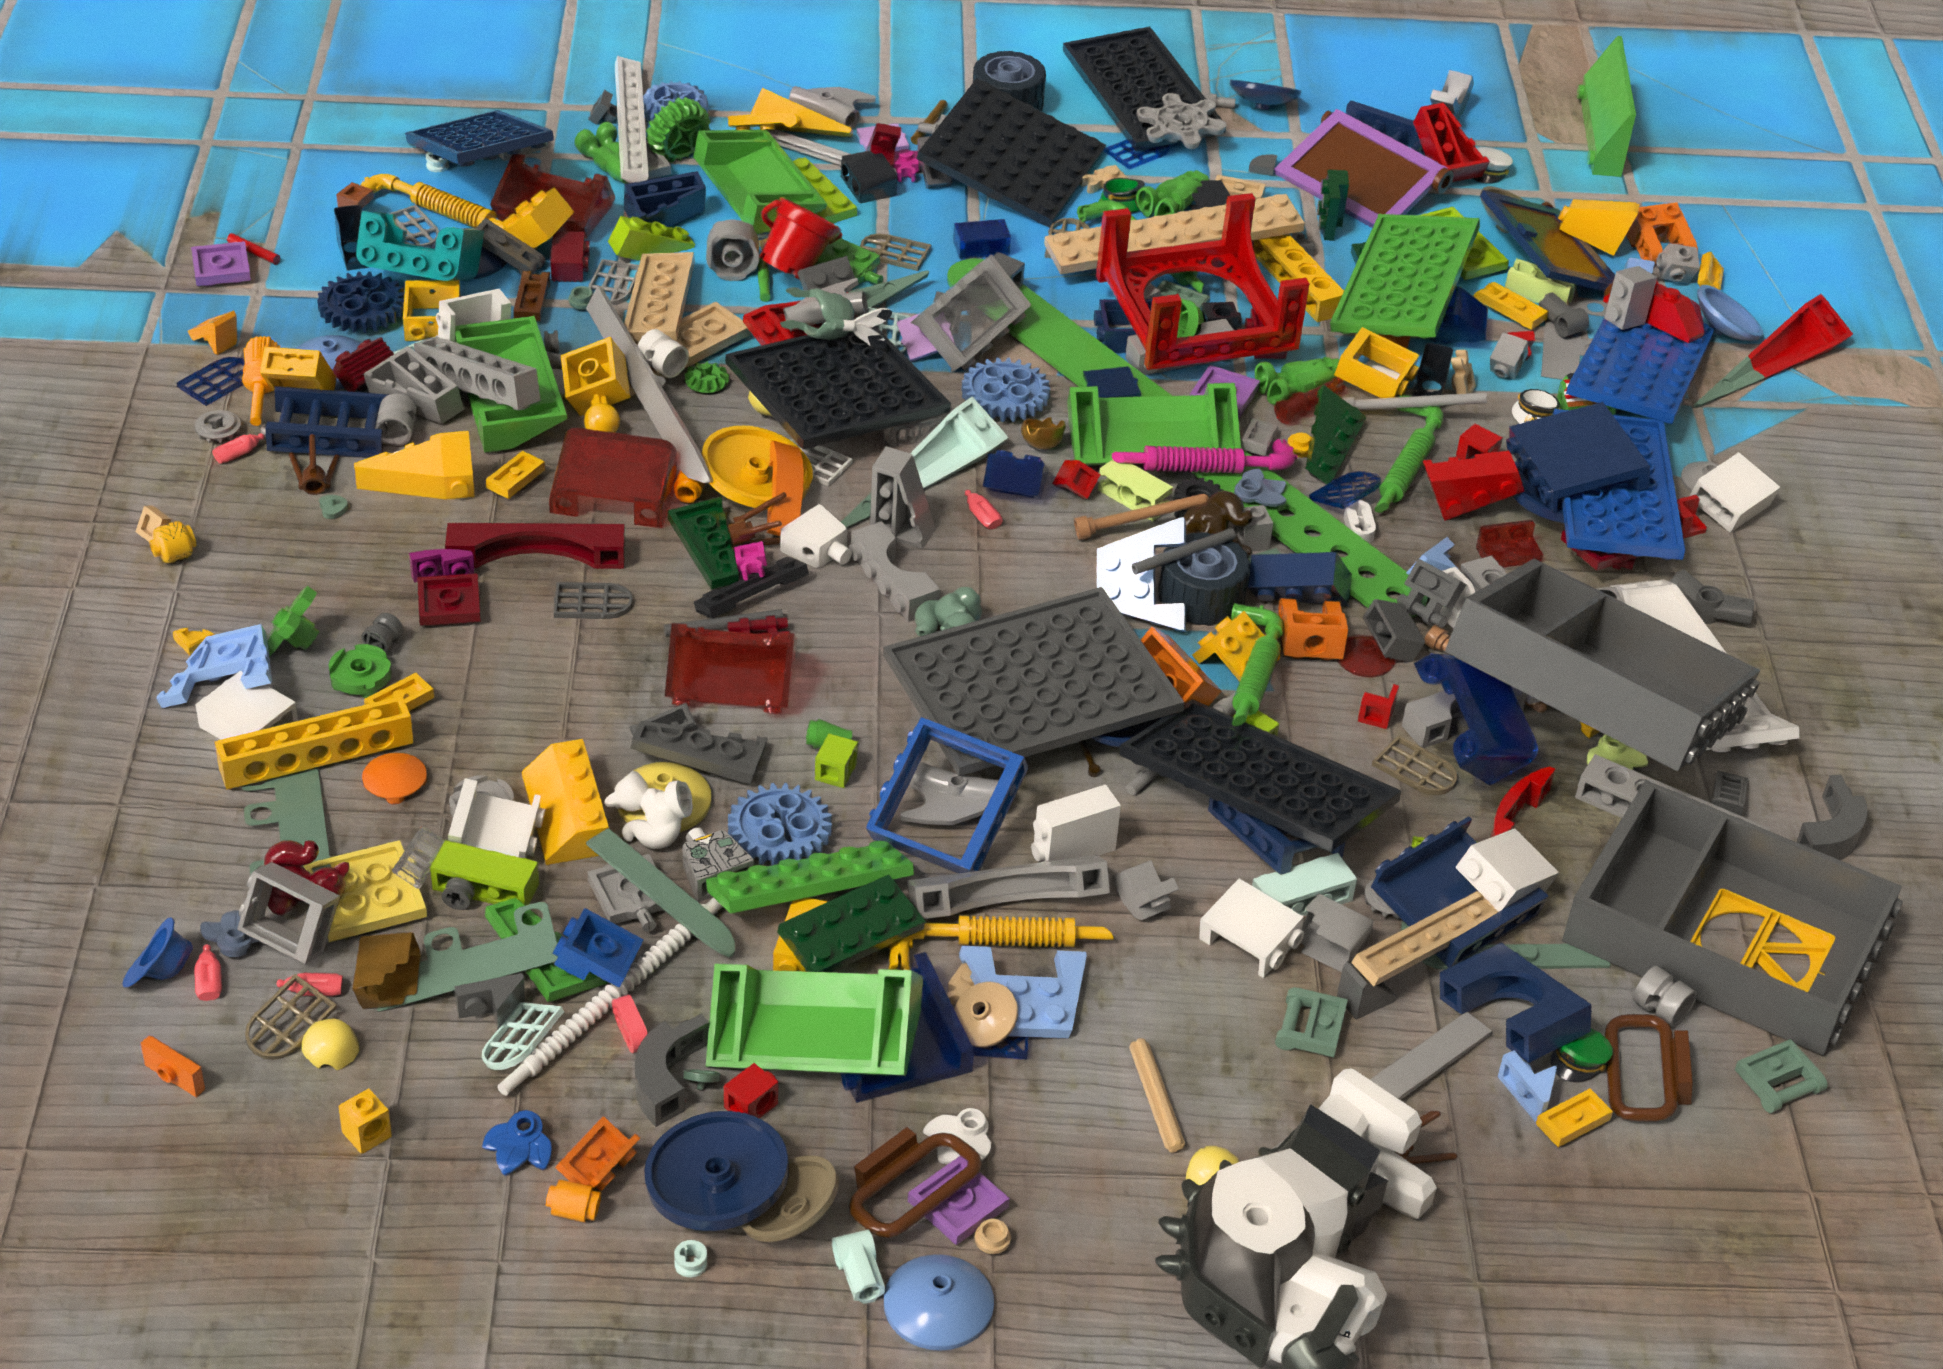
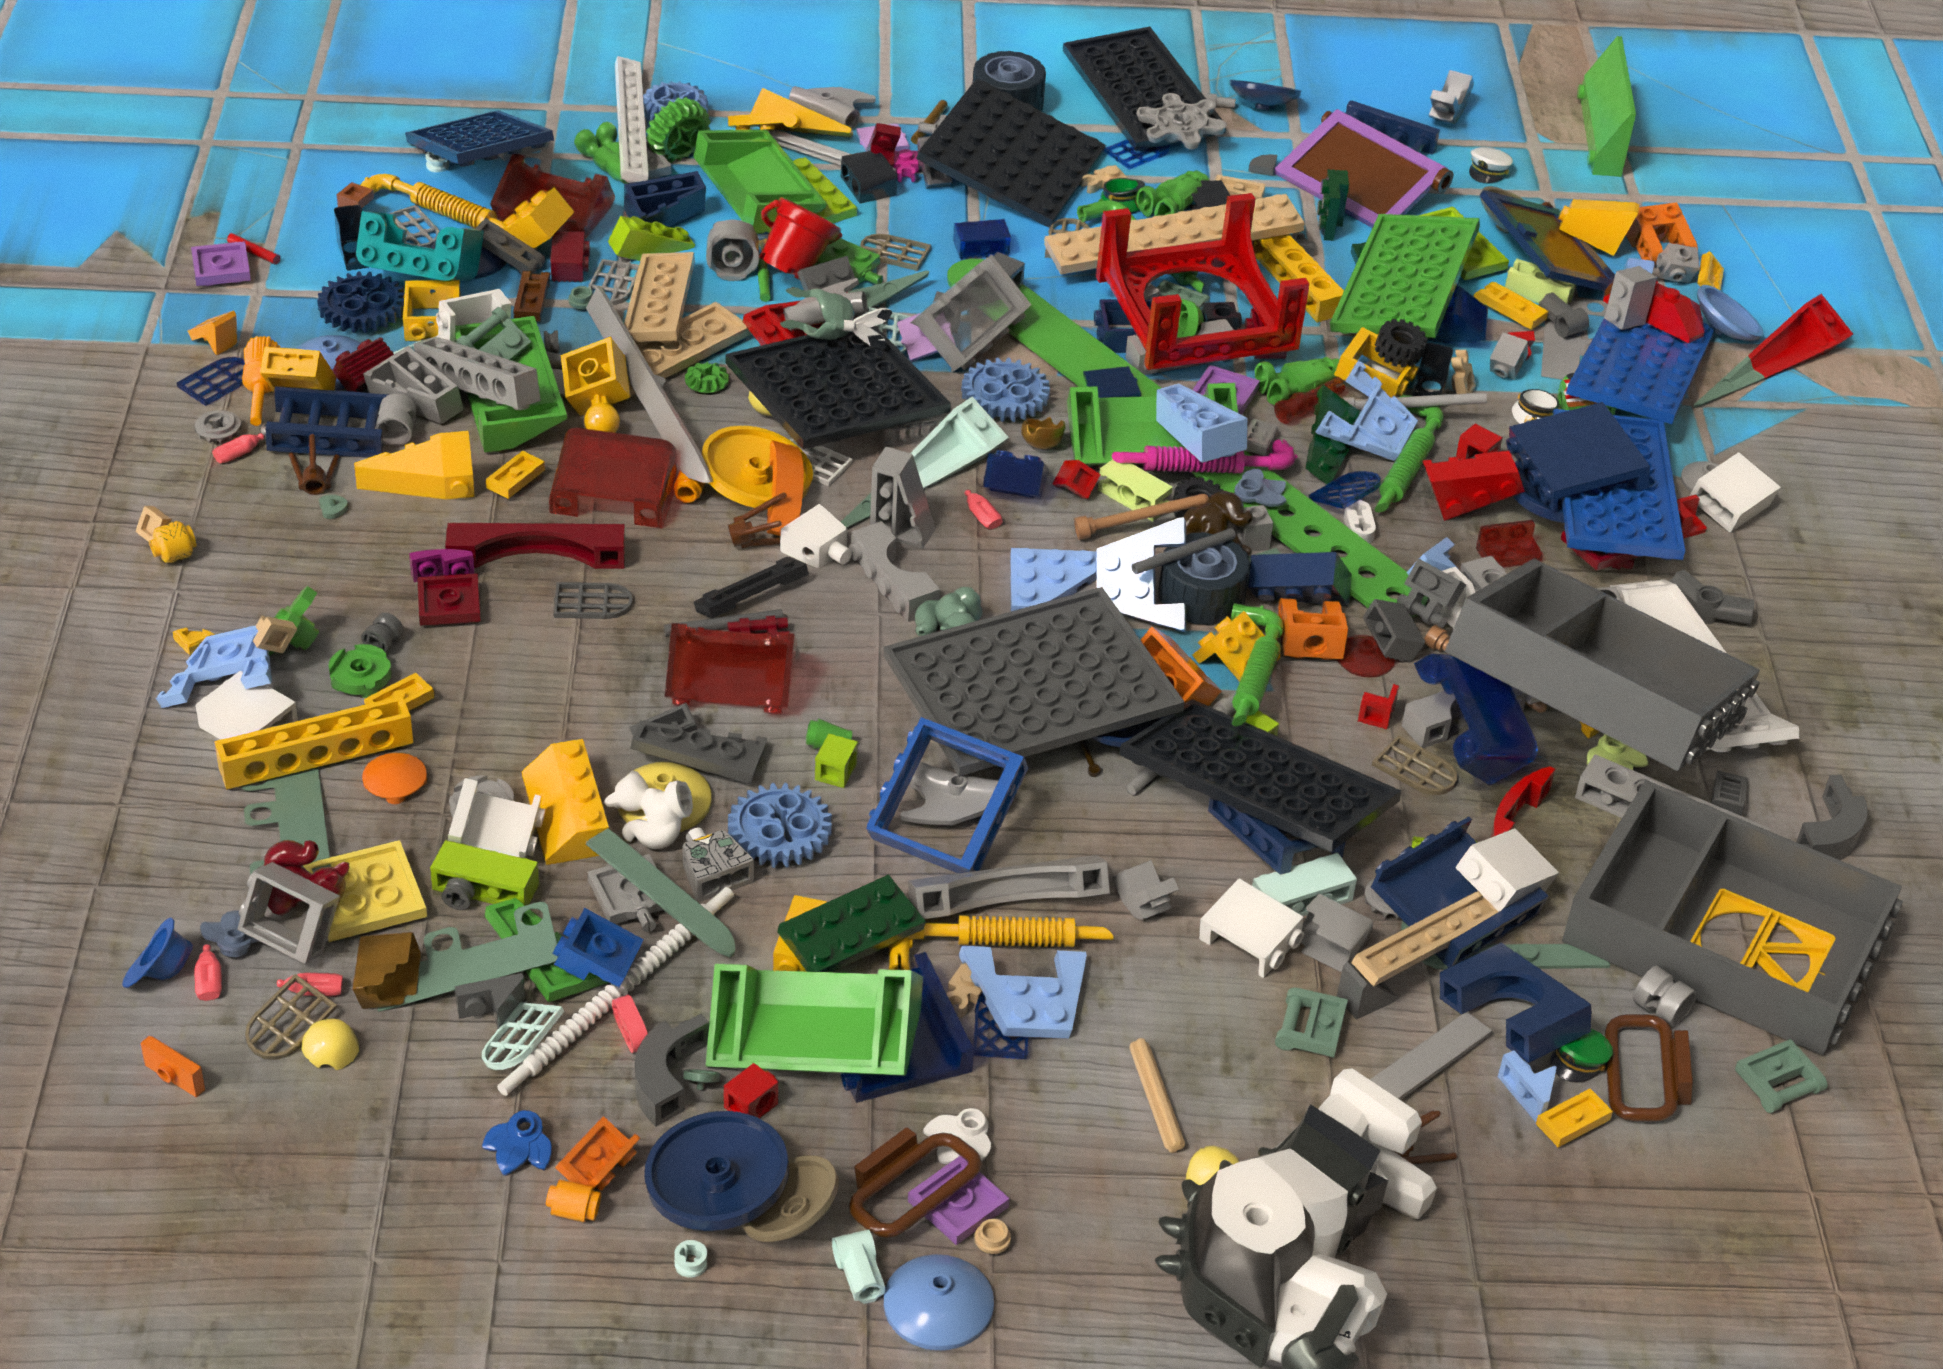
(274, 634): none -> tan tile
(365, 1121): yellow brick -> none
(420, 856): clear slope -> none
(506, 344): none -> sand green plate
(603, 109): dark grey tile -> none
(663, 353): white wheel -> none
(707, 540): dark green wing -> none
(751, 559): dark pink plate -> none
(808, 877): bright green plate -> none
(996, 1020): tan dish -> none
(1048, 574): none -> light blue plate
(1076, 826): white brick -> none
(1201, 423): none -> light blue wedge
(1300, 443): yellow plate -> none
(1380, 426): none -> light blue wing
(1400, 343): none -> black tyre
(1447, 143): red wedge -> none

